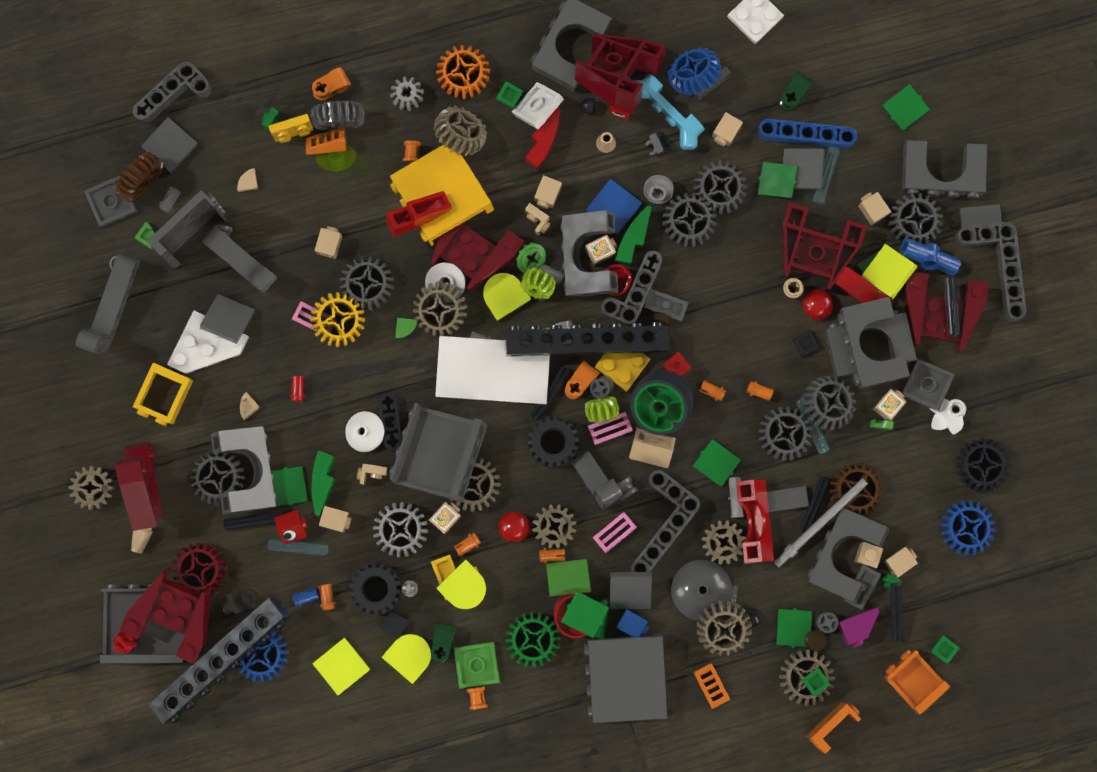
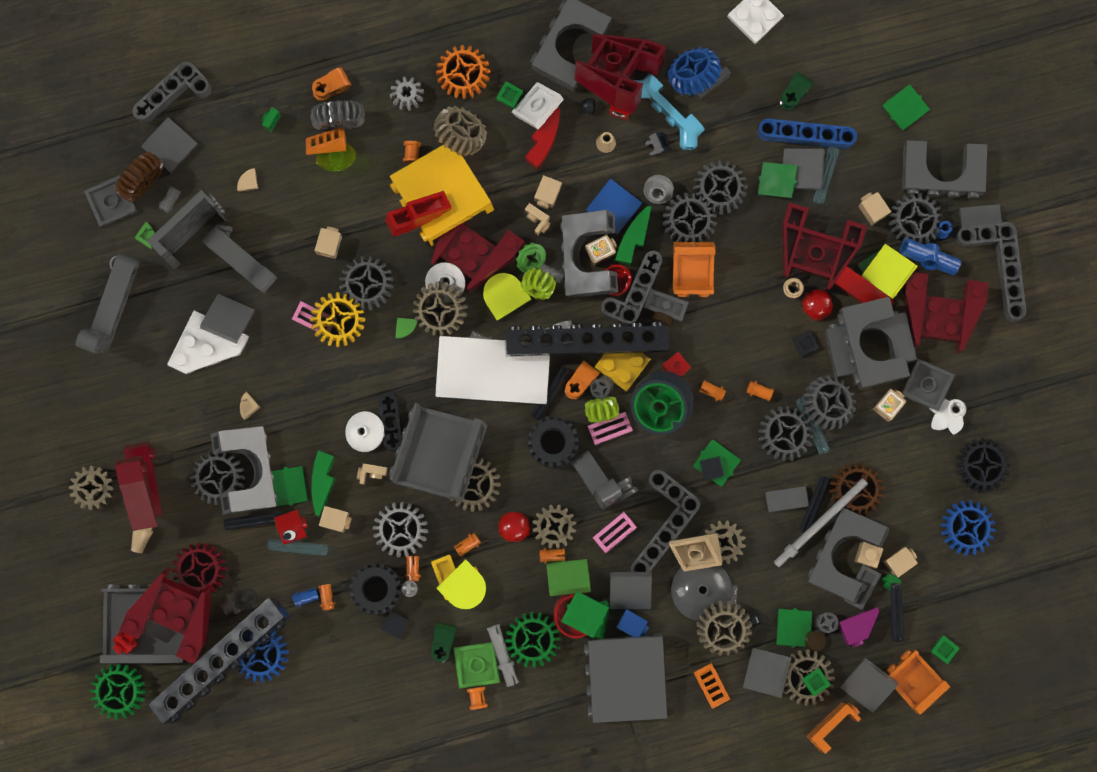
(103, 701): none -> green gear
(185, 386): yellow window -> none
(286, 129): yellow plate -> none
(297, 385): red pin -> none
(341, 666): neon yellow tile -> none
(409, 656): neon yellow tile -> none
(412, 569): none -> orange pin
(445, 517): brick -> none
(502, 654): none -> light grey pin
(652, 448): tan panel -> none
(693, 268): none -> orange panel
(697, 552): none -> tan slope
(712, 468): none -> black tile
(726, 130): tan brick -> none
(736, 508): light grey axle -> none
(758, 543): red arch -> none
(767, 672): none -> dark grey tile
(869, 685): none -> dark grey tile
(884, 425): bright green tile -> none
(944, 234): none -> blue pin
(951, 306): black axle -> none

